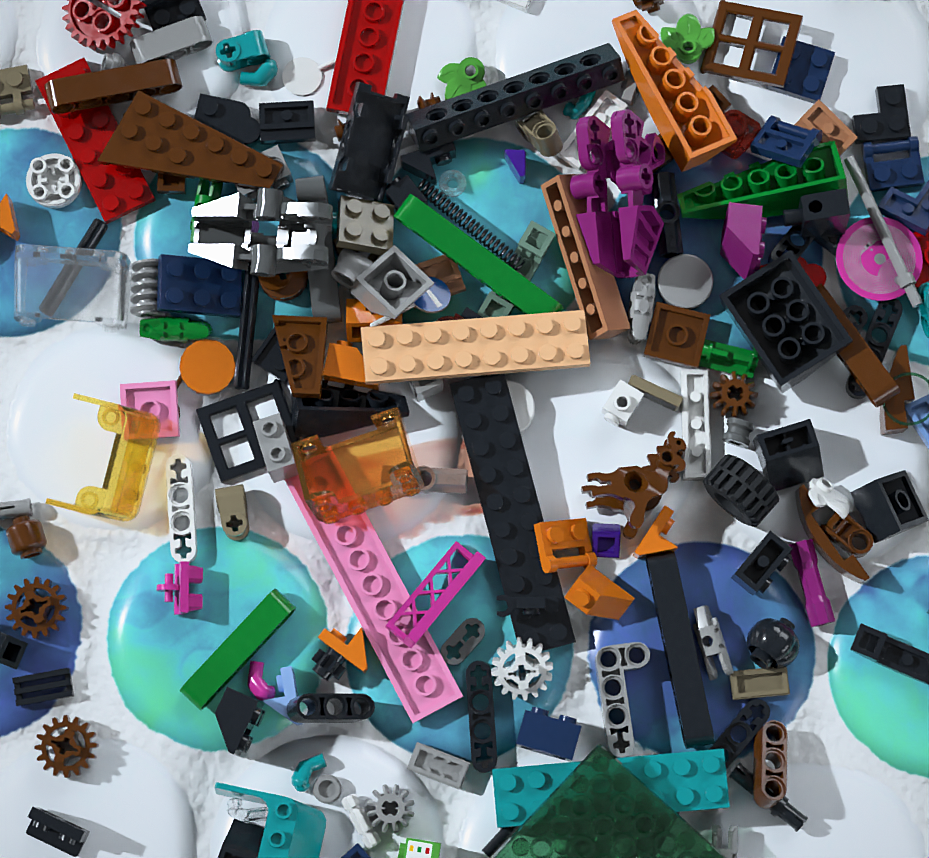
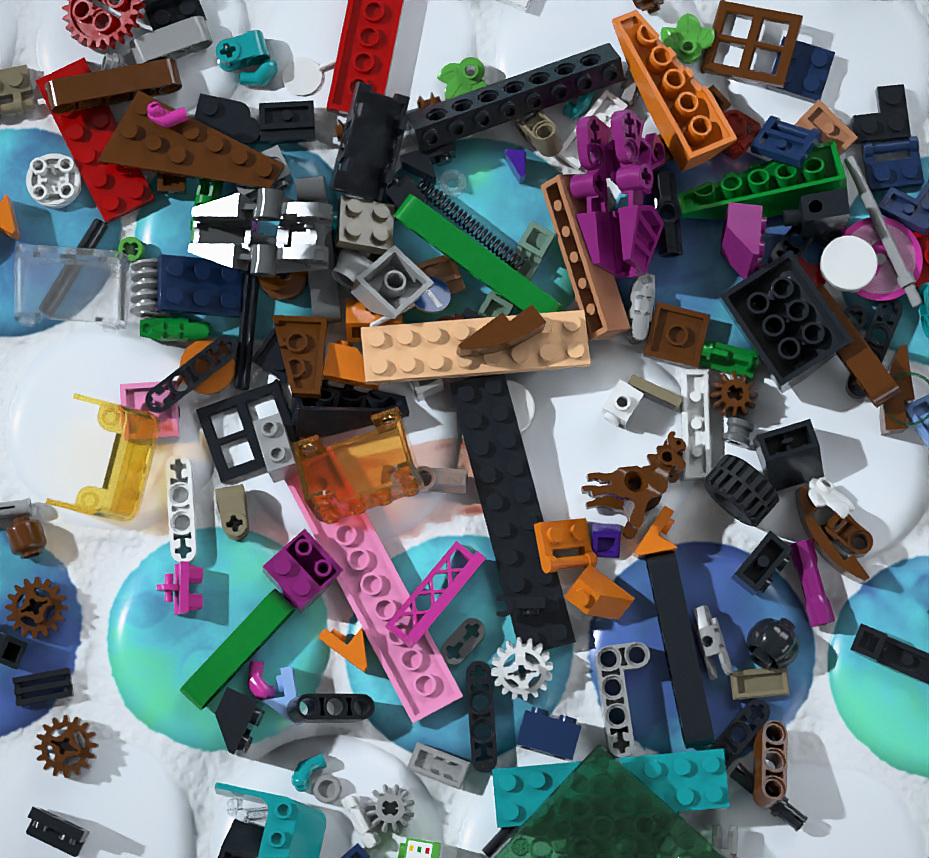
(132, 241): none -> bright green bush
(164, 117): none -> dark pink arm
(189, 372): none -> black beam
(302, 570): none -> magenta slope
(329, 664): black gear -> none
(502, 333): none -> reddish brown slope
(685, 281): light grey tile -> none
(848, 264): none -> white tile
(889, 506): black slope -> none

